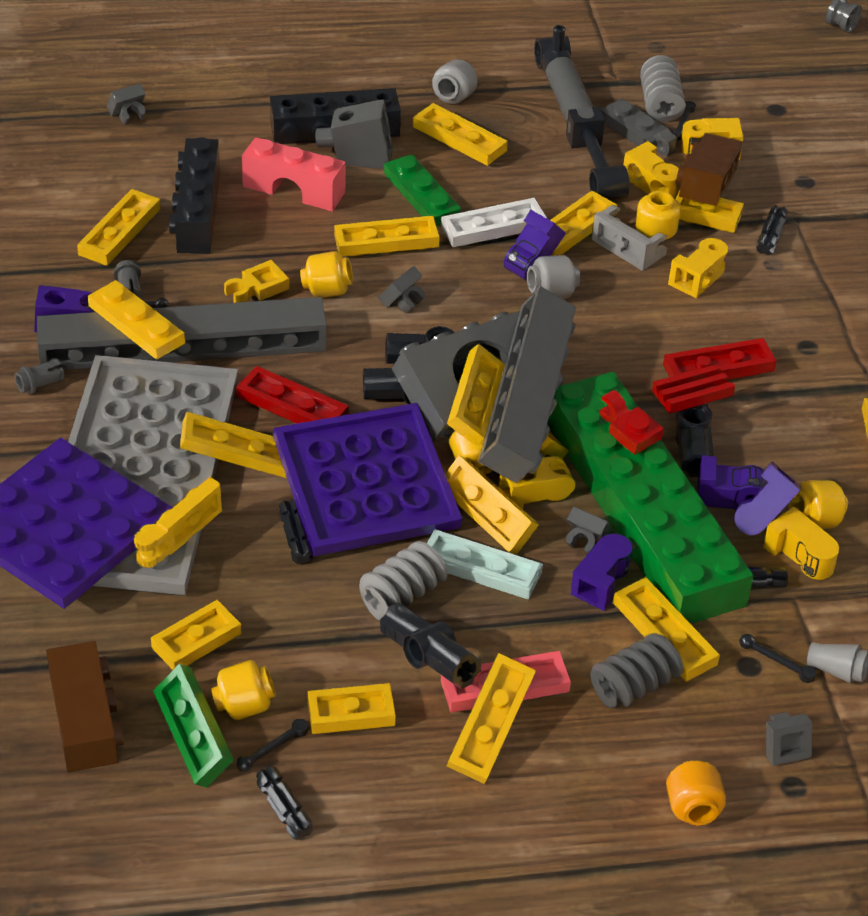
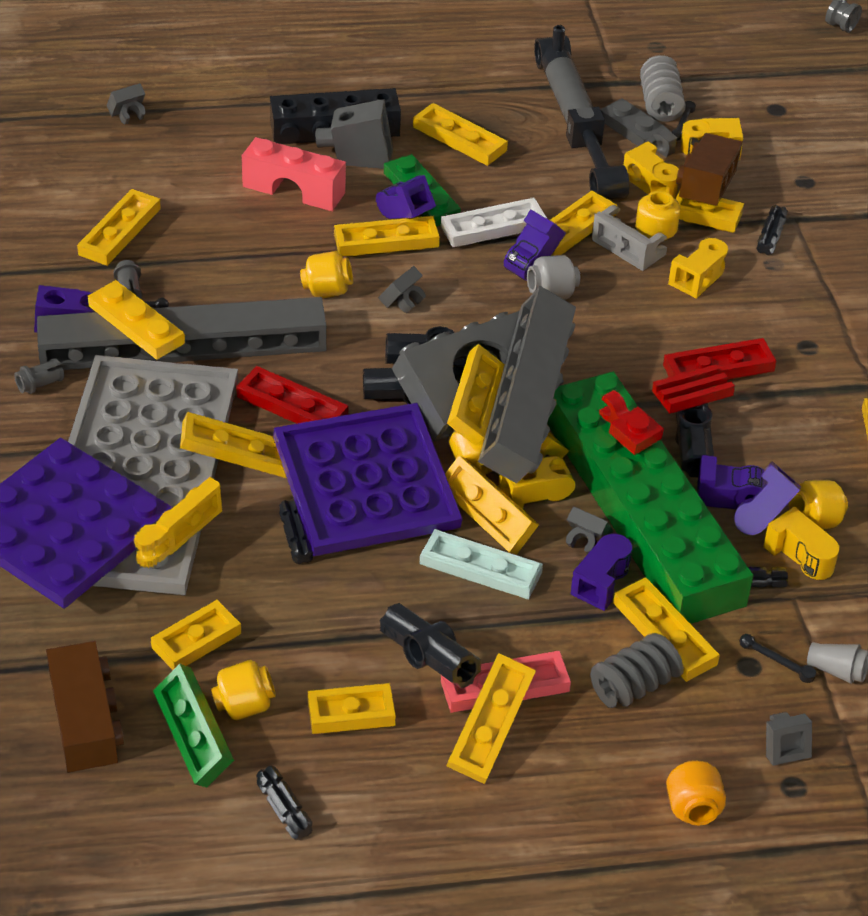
(196, 197): black brick -> none
(258, 281): yellow plate -> none
(299, 728): black hinge -> none
(402, 578): light grey piece -> none
(406, 199): none -> dark purple leg
(454, 81): light grey head -> none

